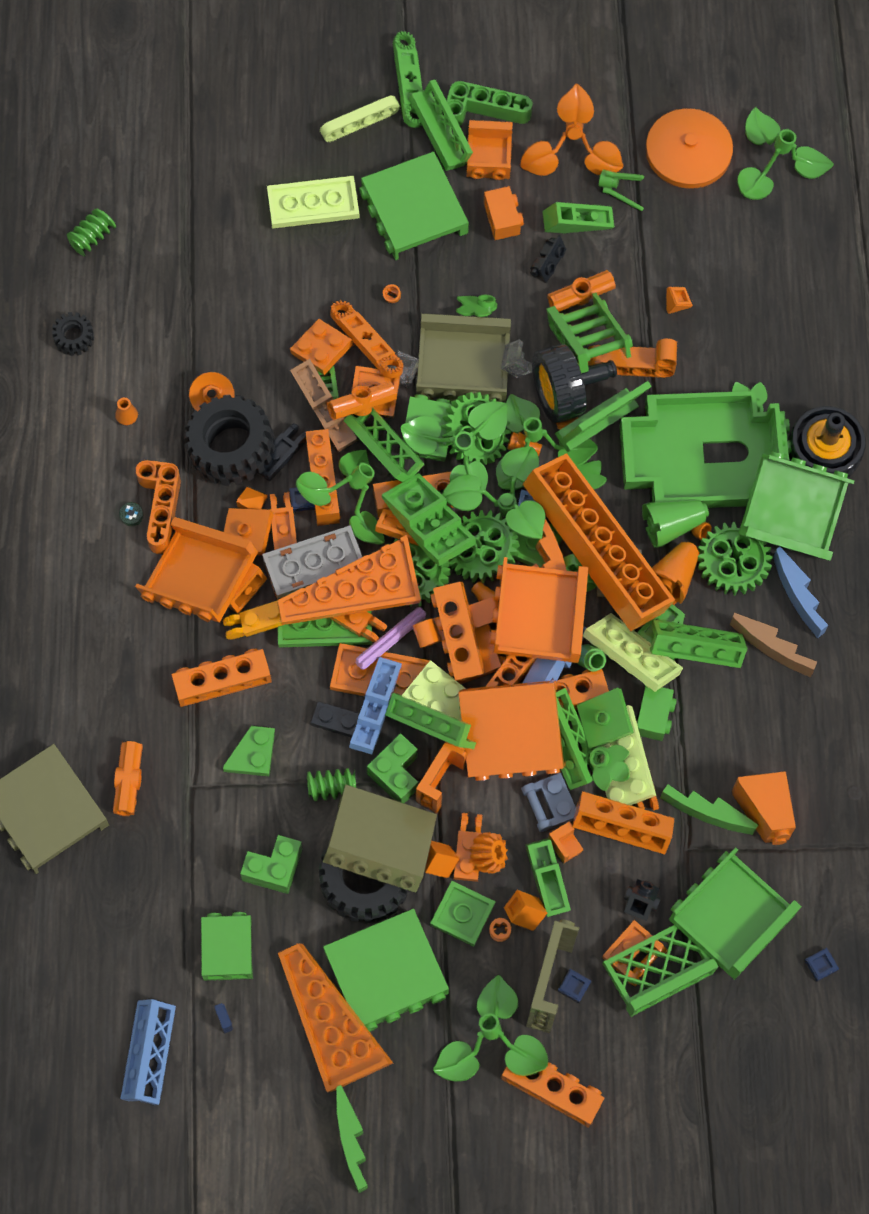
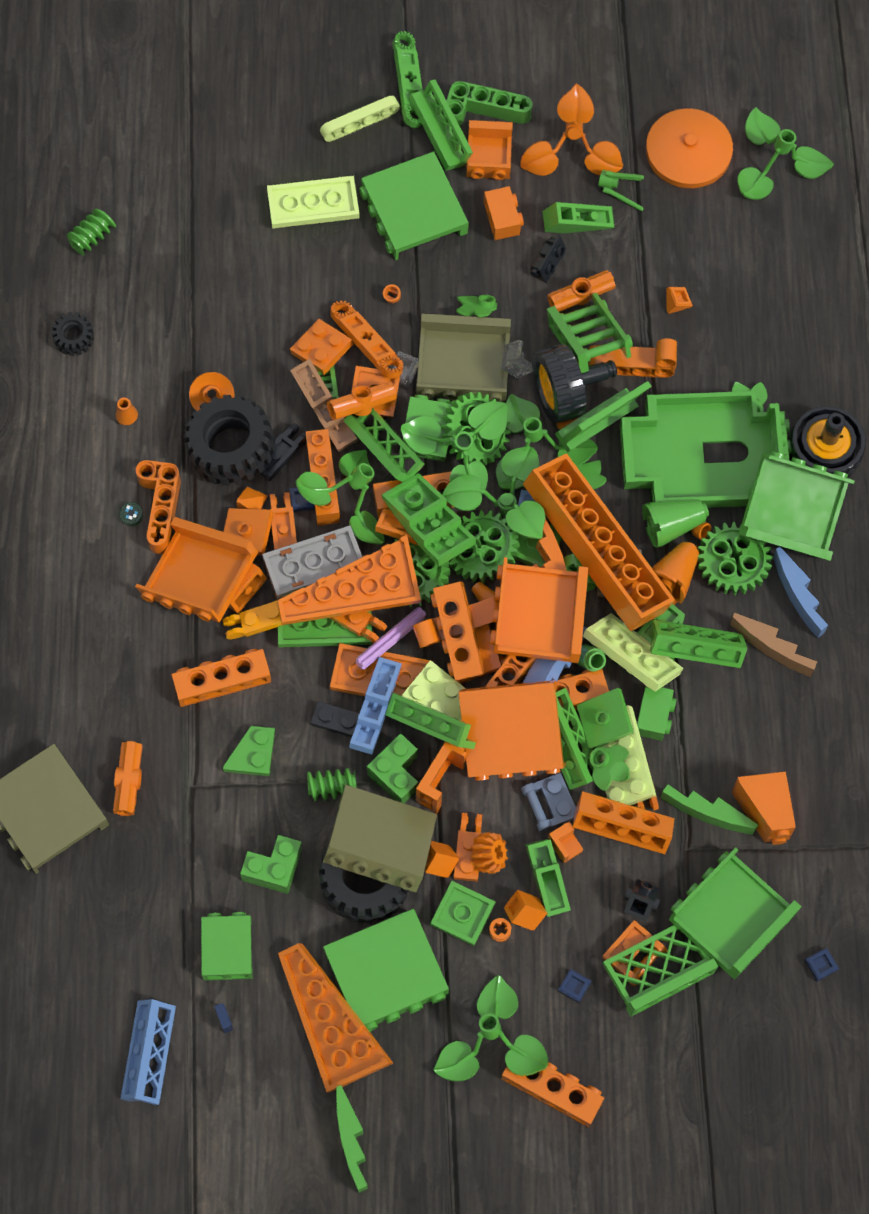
(517, 440): orange cone -> none
(542, 1012): olive panel -> none

